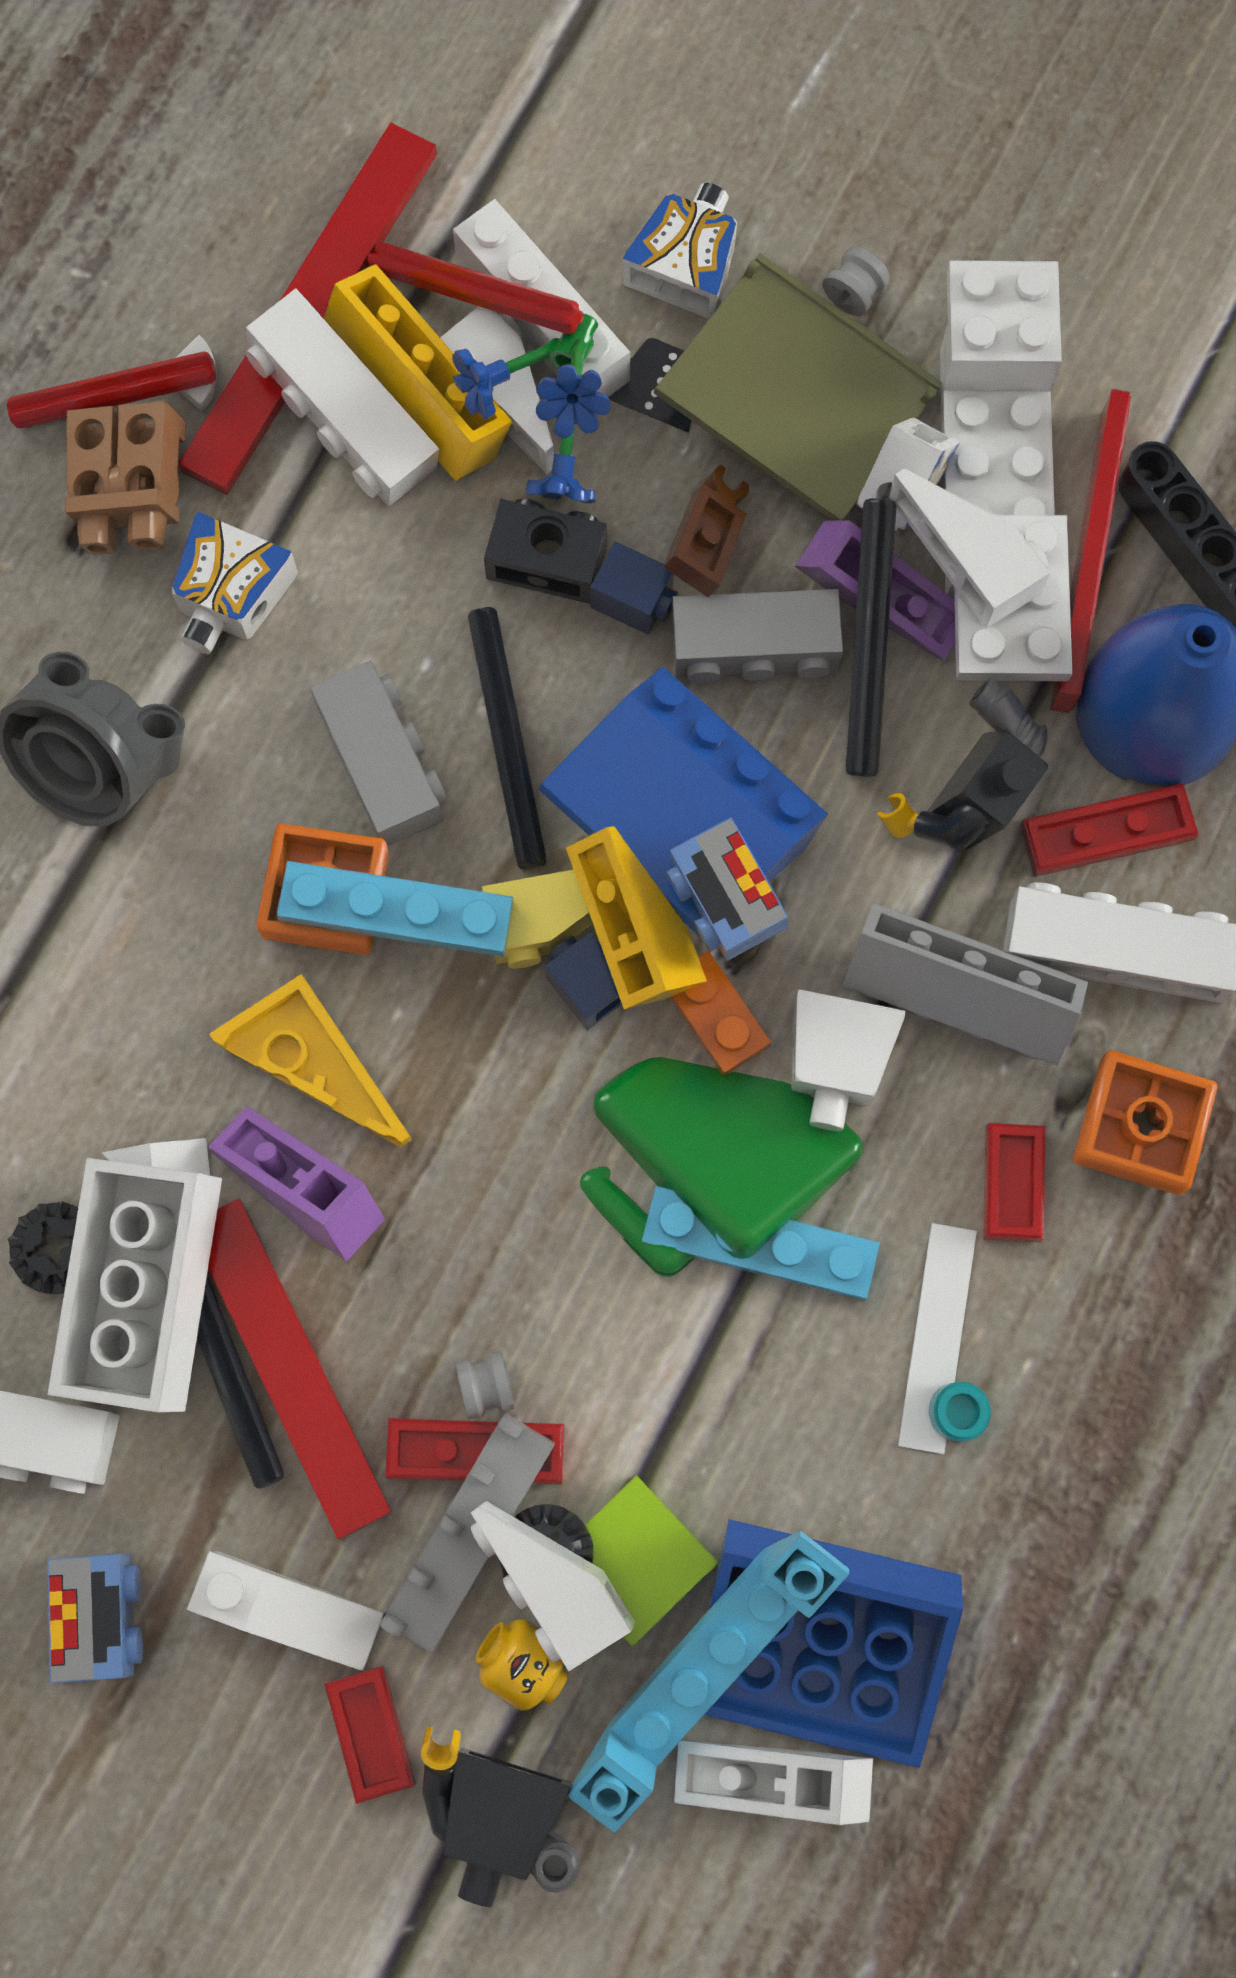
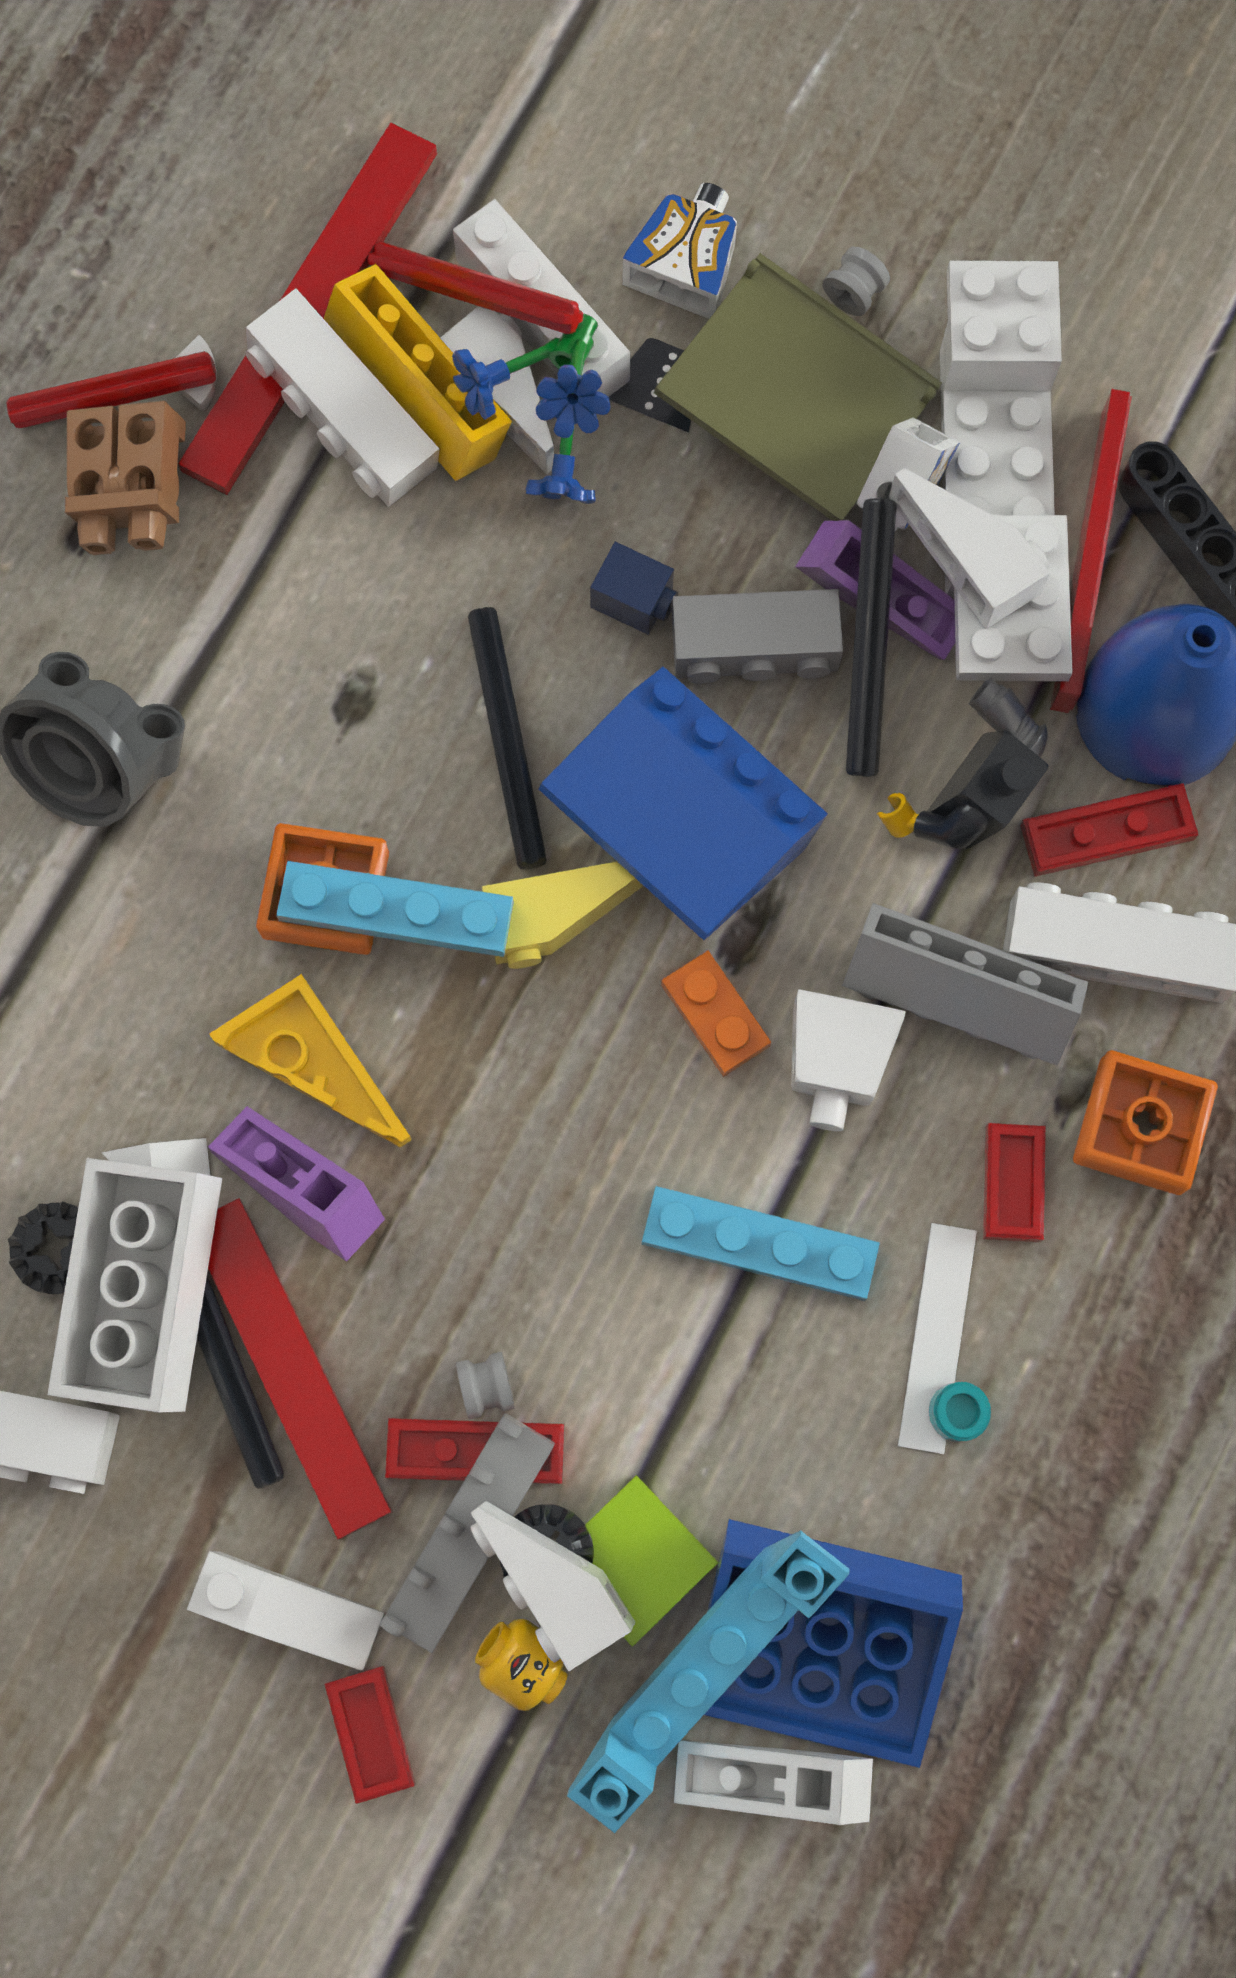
(93, 1617): brick -> none
(228, 582): torso -> none
(379, 752): light grey brick -> none
(495, 1819): black torso -> none
(564, 573): black brick -> none
(583, 979): dark blue brick -> none
(634, 922): yellow slope -> none
(707, 533): reddish brown plate -> none
(726, 1147): green piece -> none
(727, 889): brick -> none

